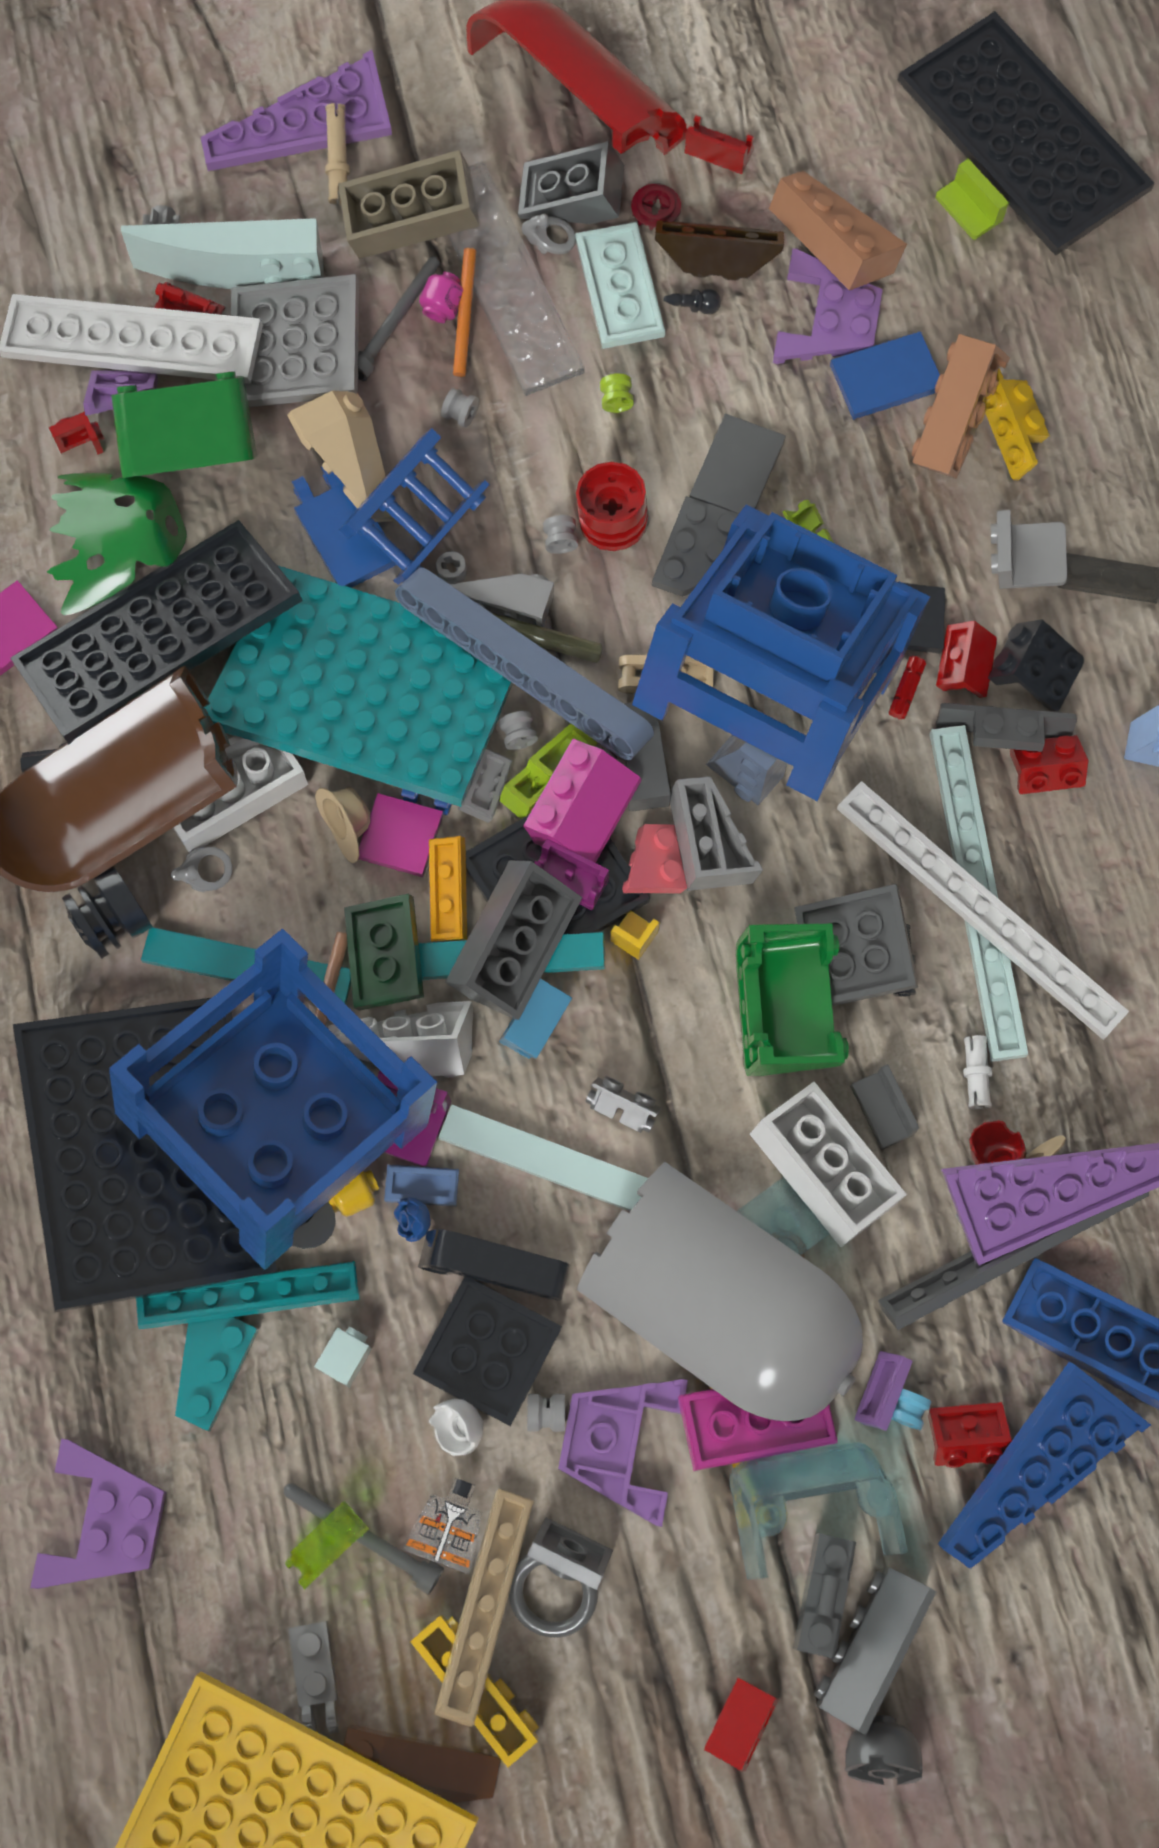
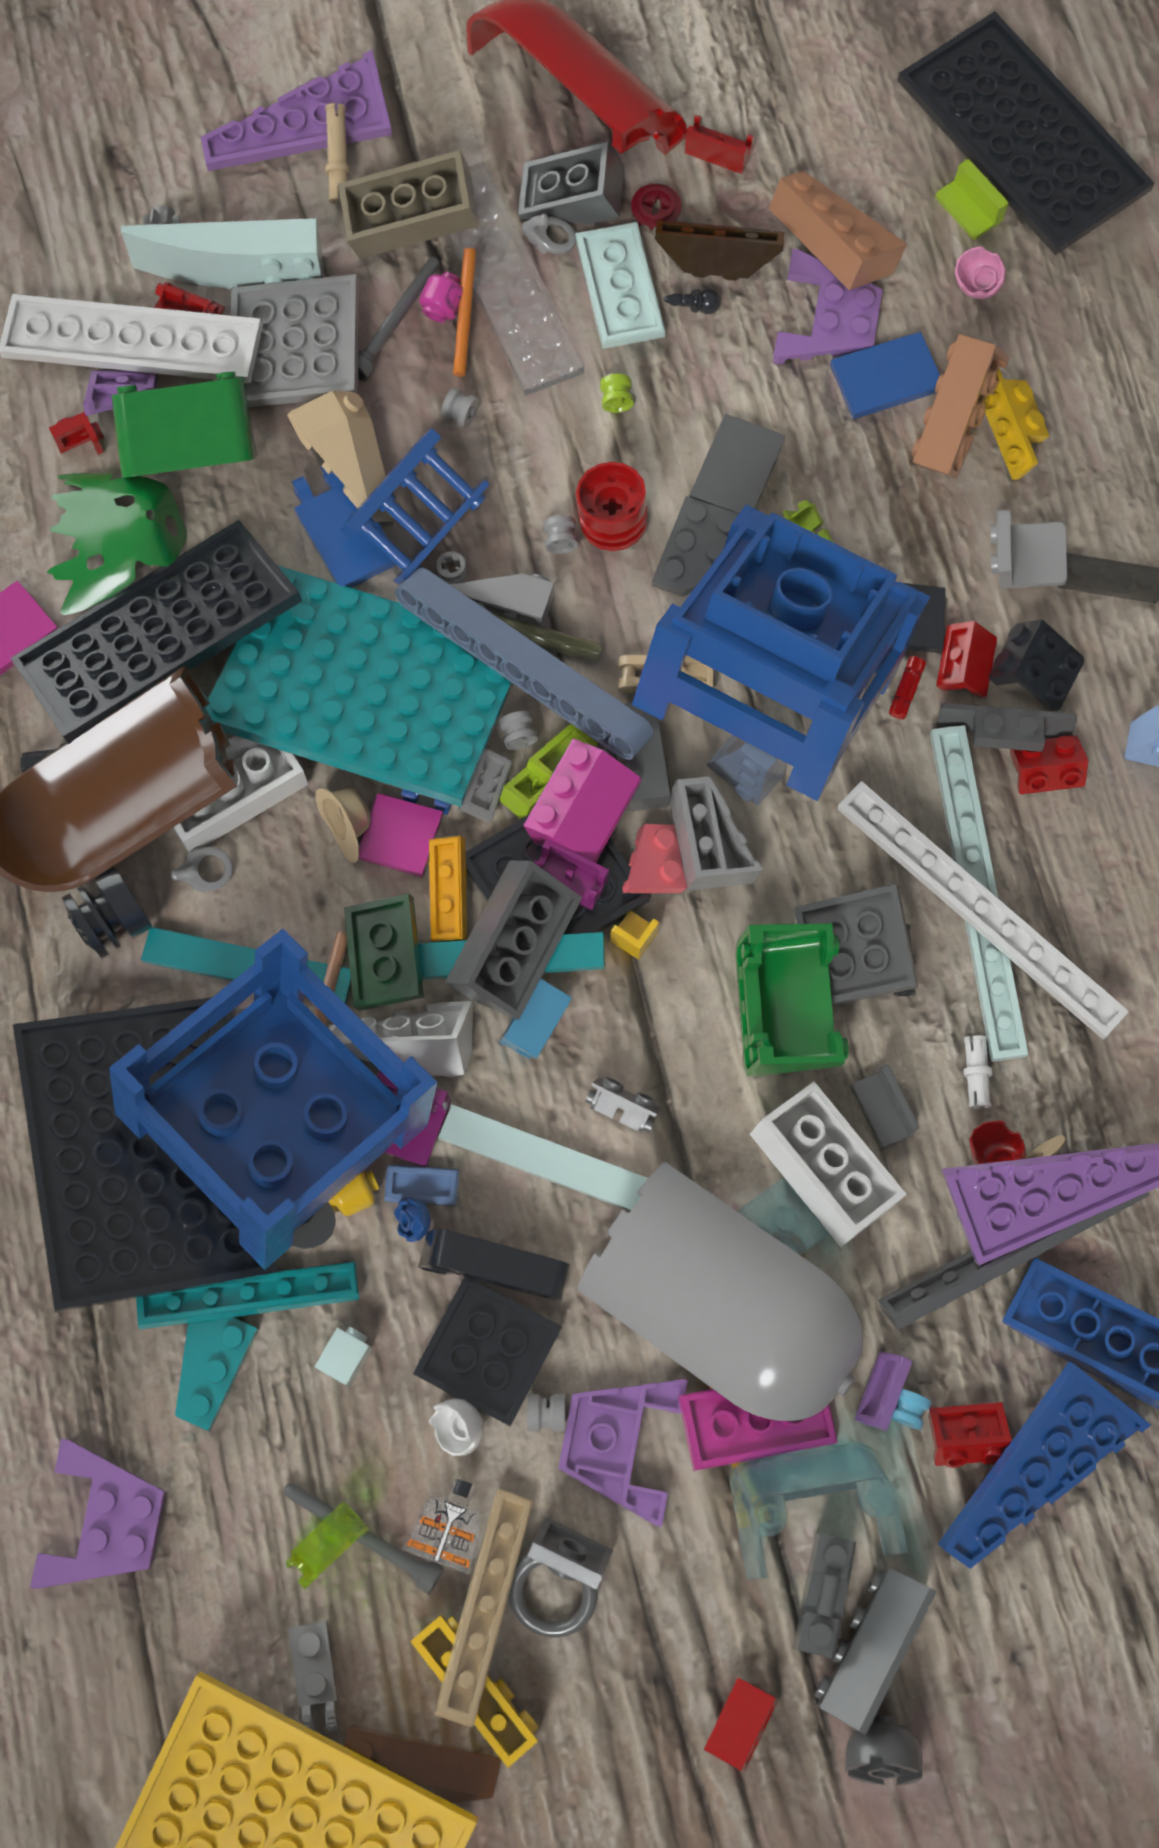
(980, 273): none -> bright pink hair

